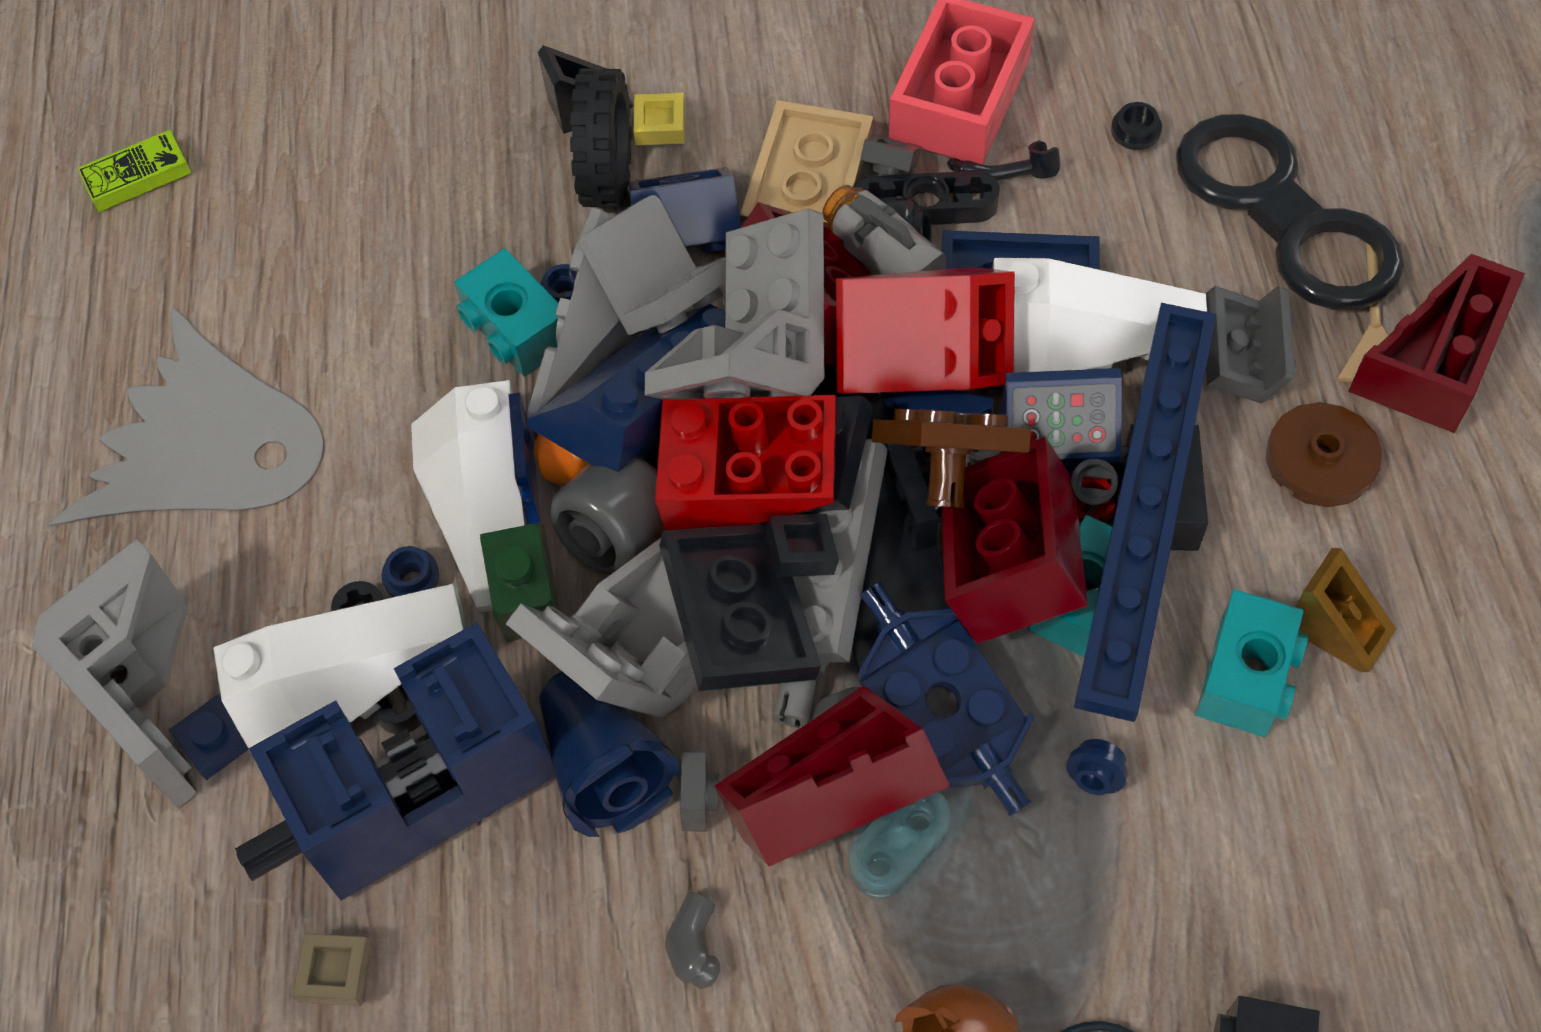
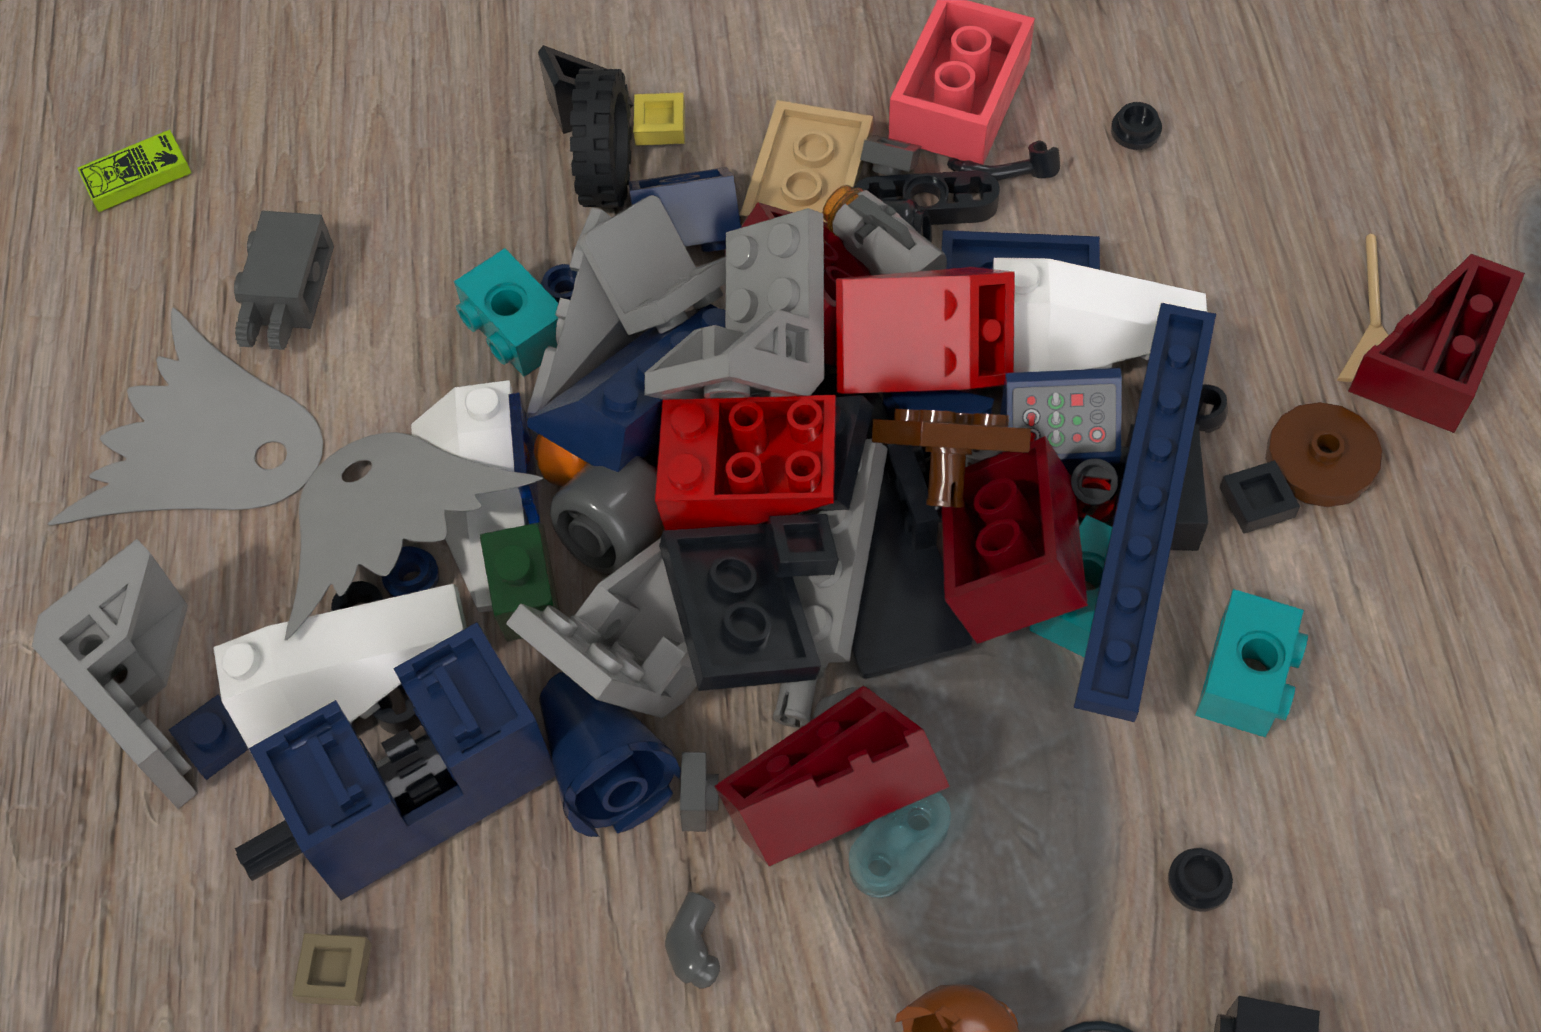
(282, 276): none -> dark grey hinge
(370, 517): none -> light grey piece
(934, 651): dark blue plate -> none
(1098, 767): dark blue plate -> none
(1200, 879): none -> black plate
(1215, 396): none -> black hinge
(1250, 343): dark grey bracket -> none
(1259, 496): none -> black plate
(1290, 212): black bar -> none
(1344, 614): pearl gold slope -> none

